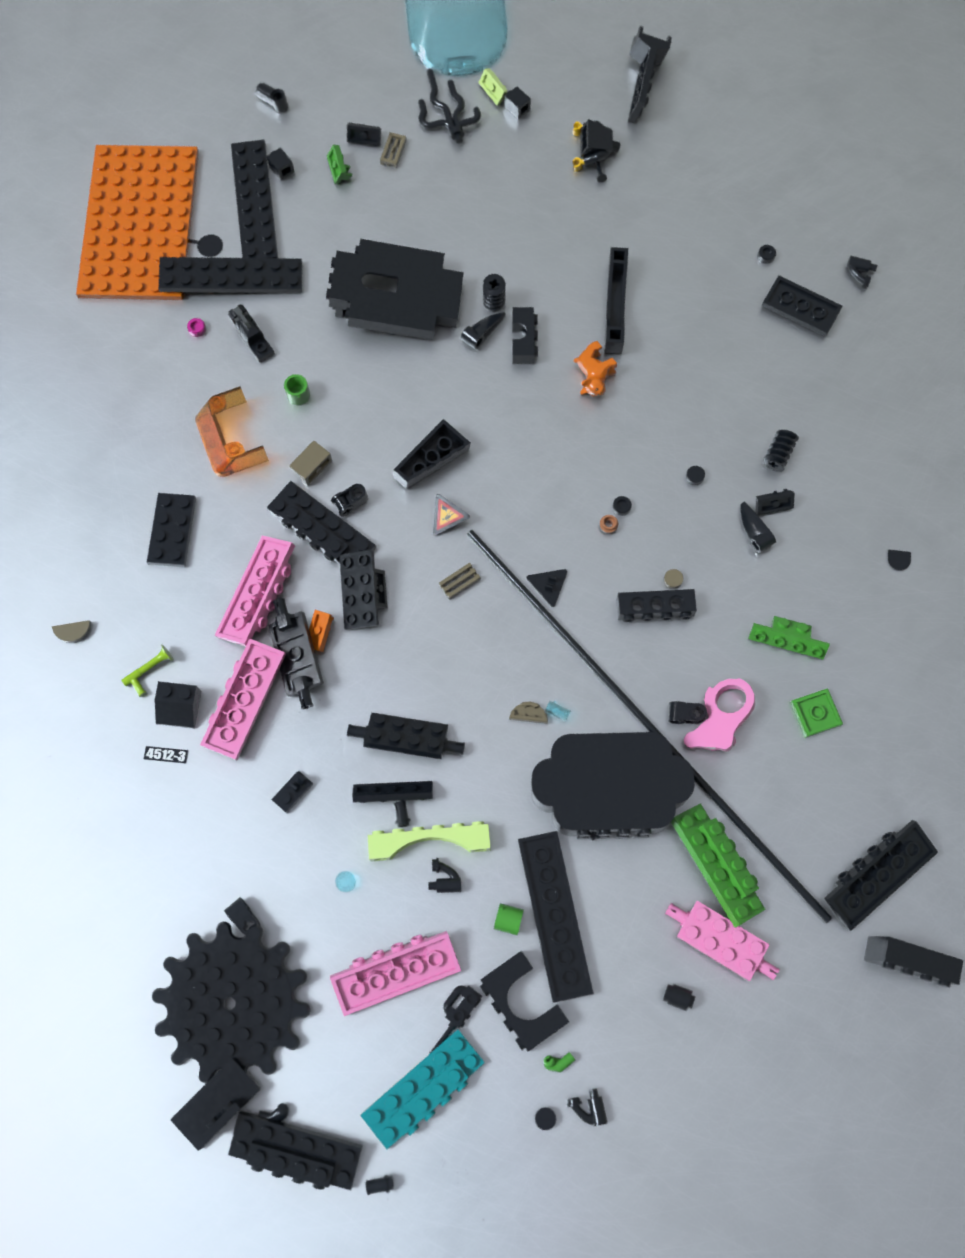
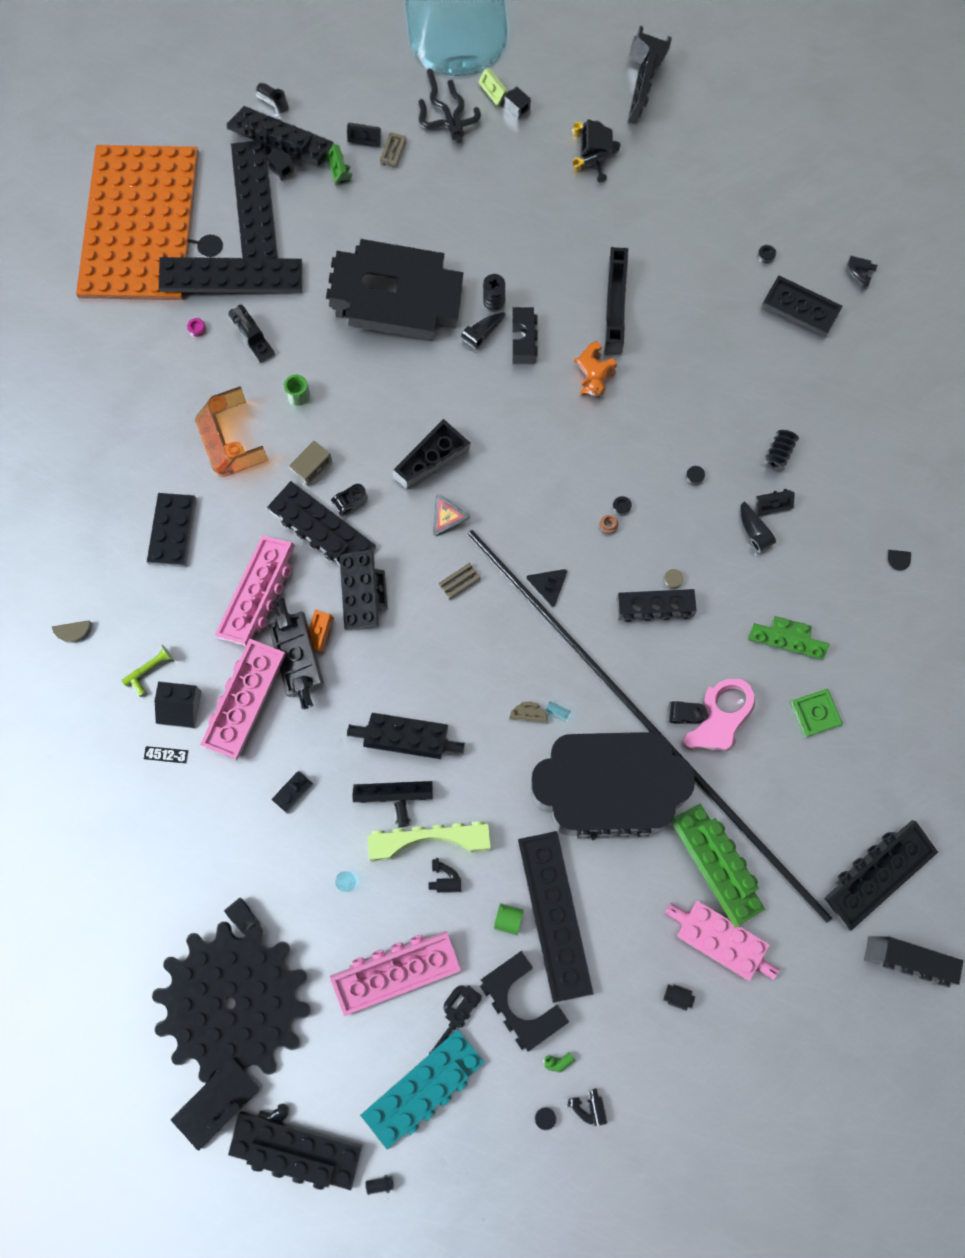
(280, 135): none -> black plate

